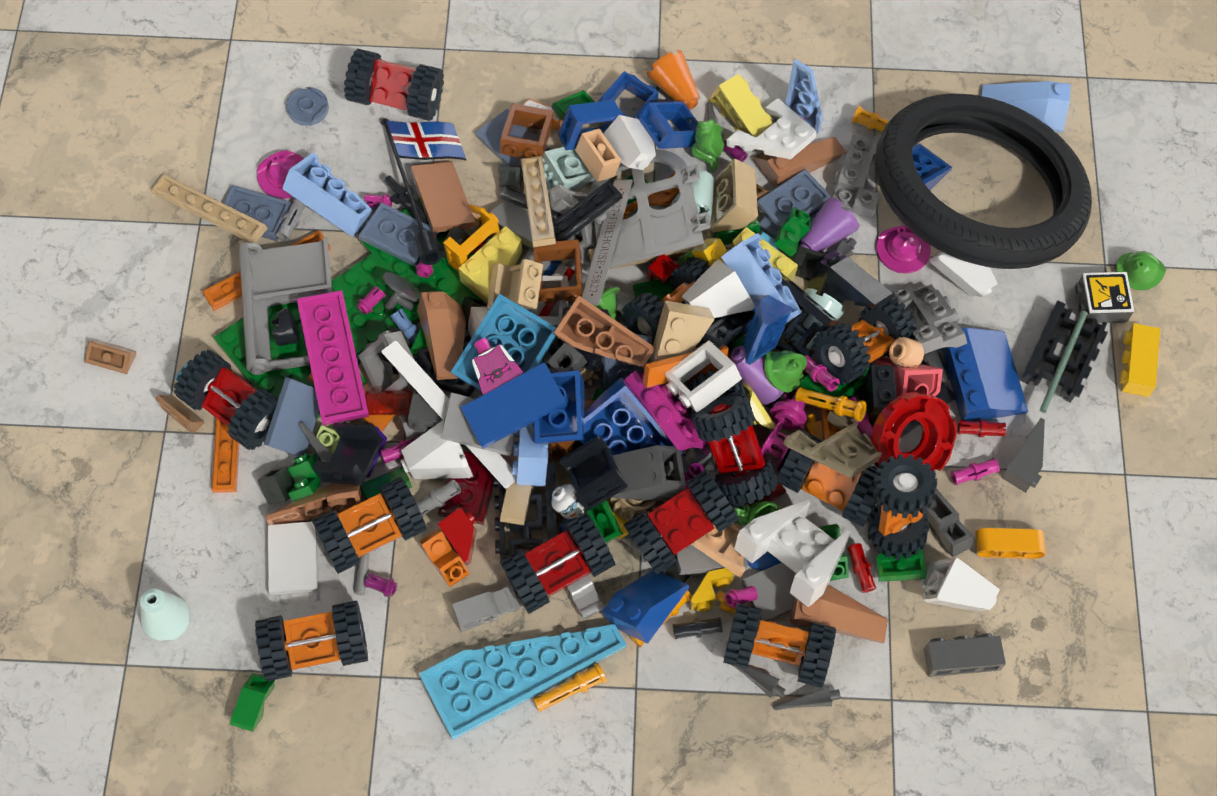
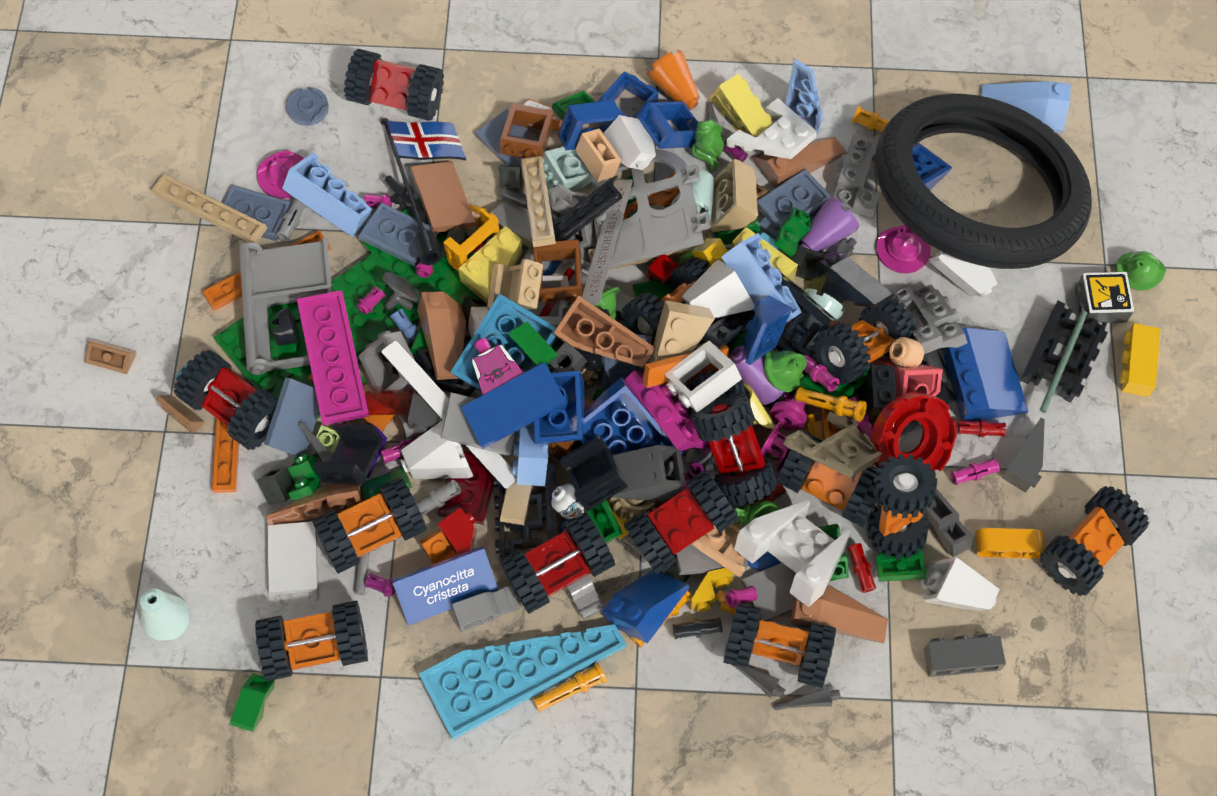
(443, 584): none -> tile
(533, 344): none -> green slope
(1079, 558): none -> black plate

